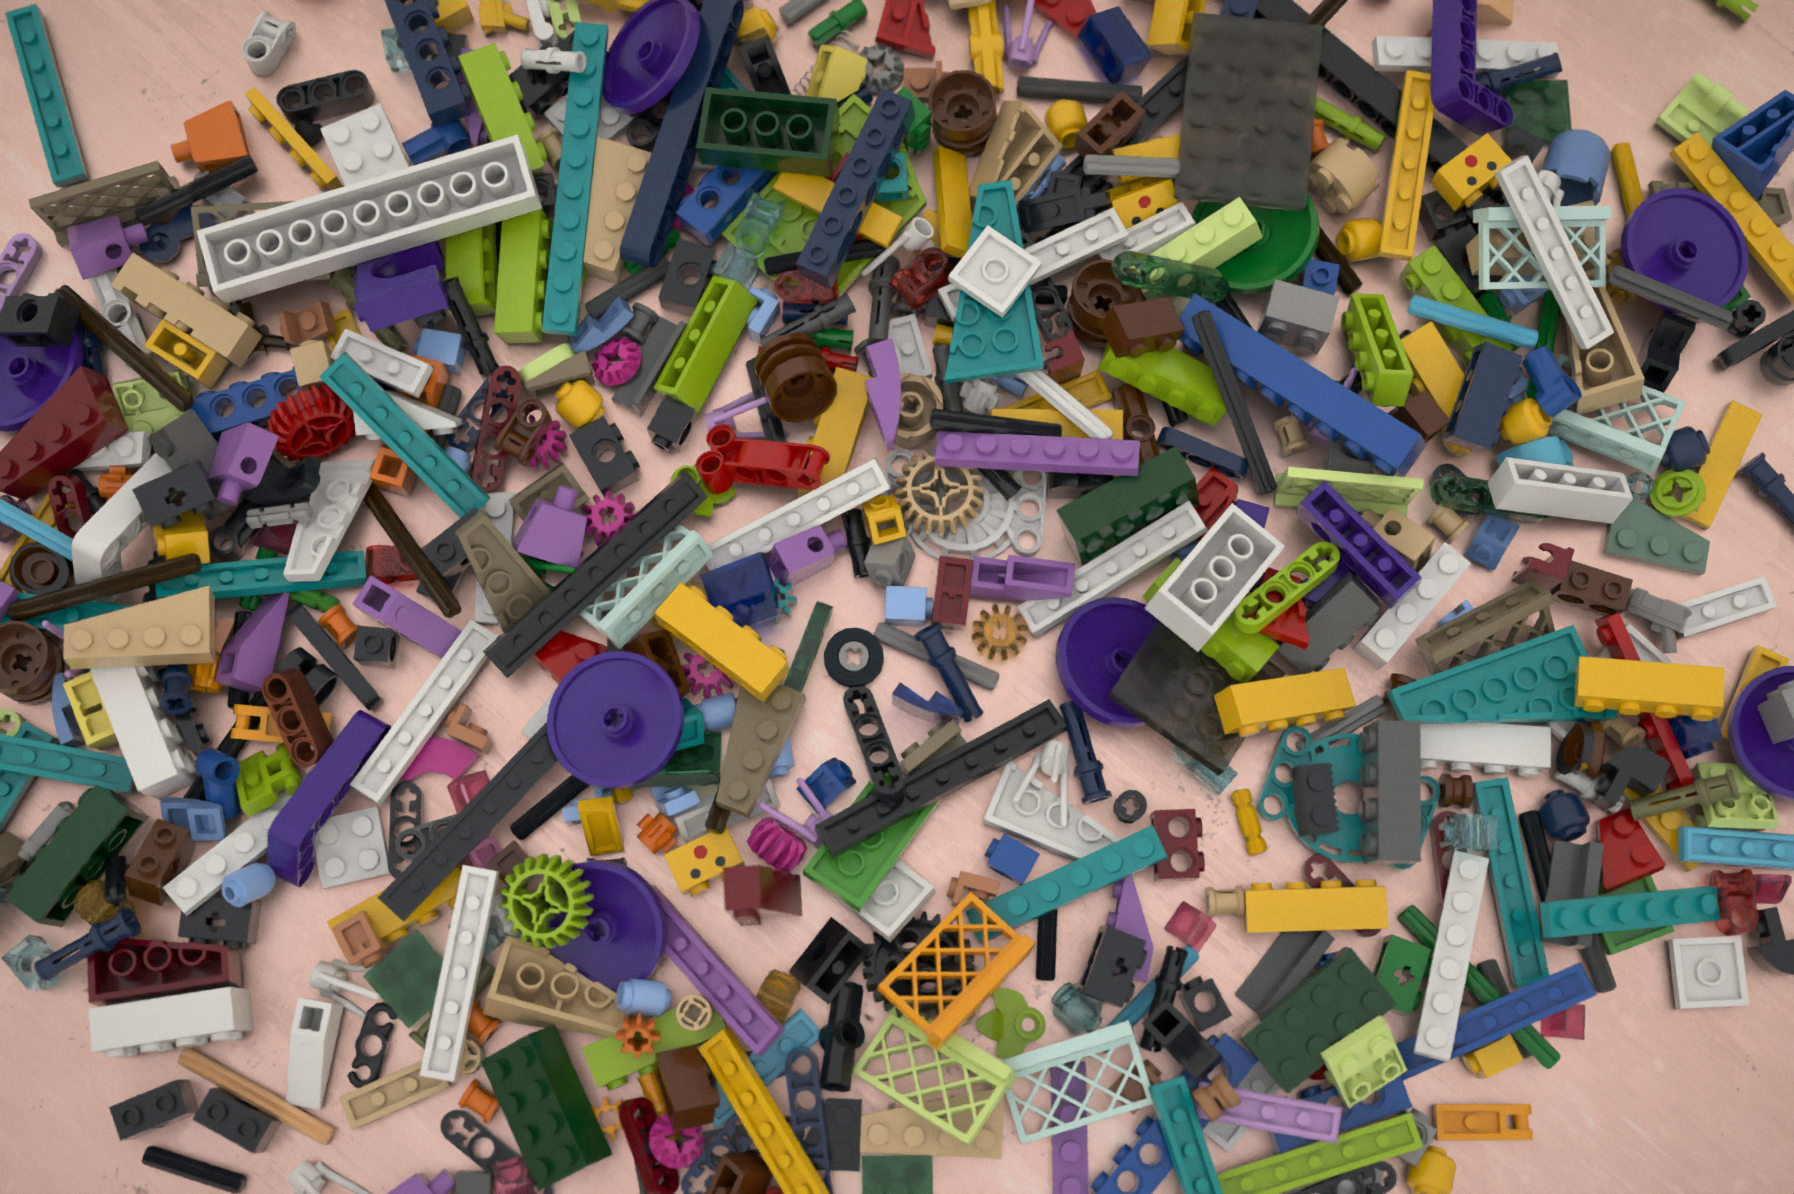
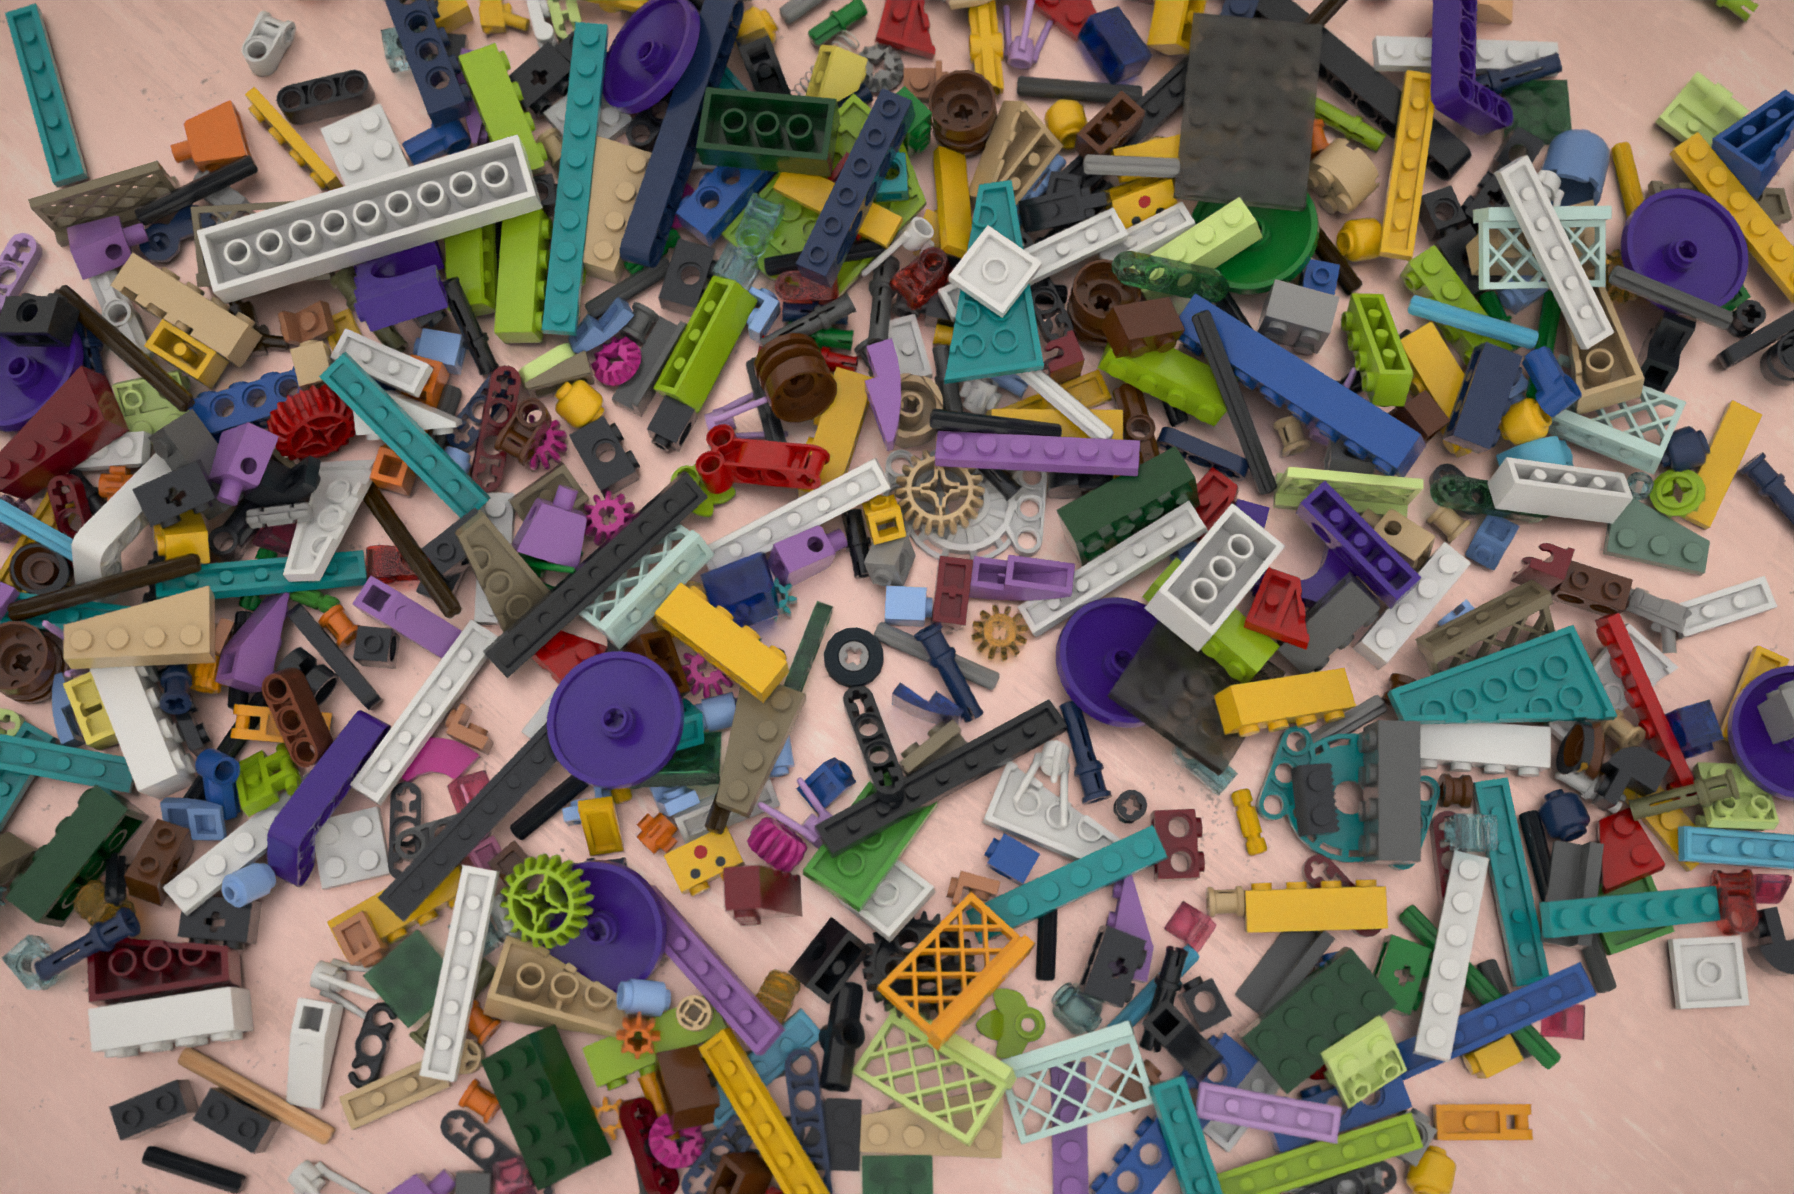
(46, 830): light grey piece -> none
(308, 131): black piece -> none
(553, 60): white pin -> none
(1224, 1094): medium nougat wheel -> none
(1289, 589): lime beam -> none
(1470, 173): yellow brick -> none
(1649, 687): yellow brick -> none

